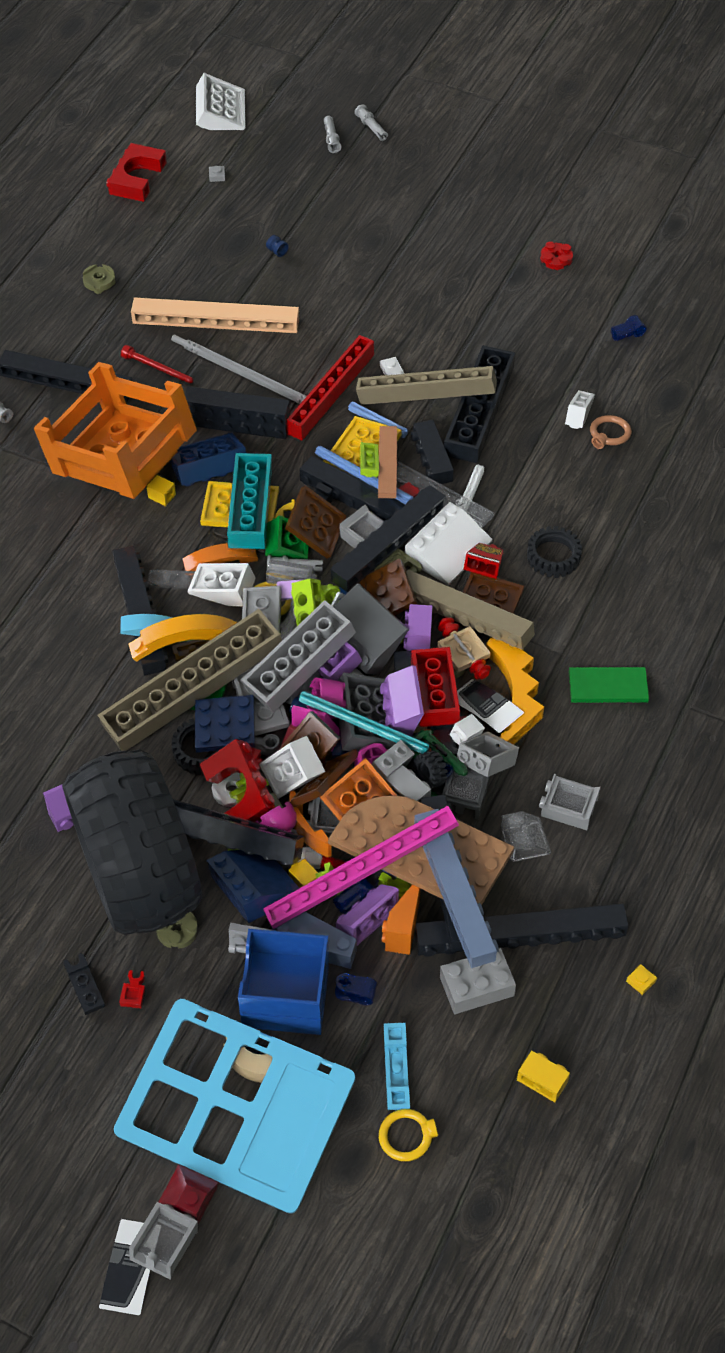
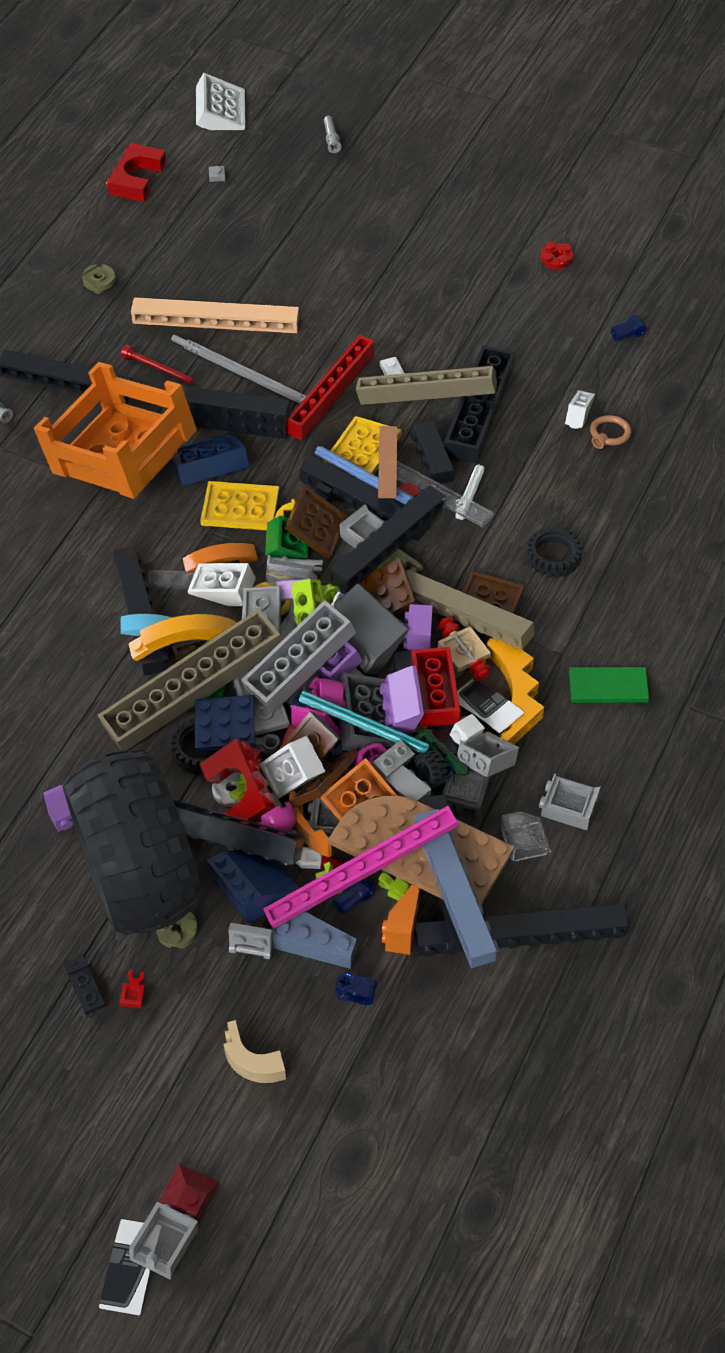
(161, 490): yellow brick -> none
(249, 501): teal brick -> none
(277, 245): dark blue wheel -> none
(281, 1128): medium azure door -> none
(284, 981): blue piece -> none
(302, 873): yellow brick -> none
(368, 119): light grey pin -> none
(369, 459): lime plate -> none
(369, 913): medium lavender slope -> none
(370, 415): medium blue axle -> none
(396, 1066): medium azure slope -> none
(428, 1129): yellow piece -> none
(444, 543): white slope -> none
(477, 986): light grey brick -> none
(484, 560): red torso -> none
(543, 1076): yellow brick -> none
(641, 979): yellow plate -> none

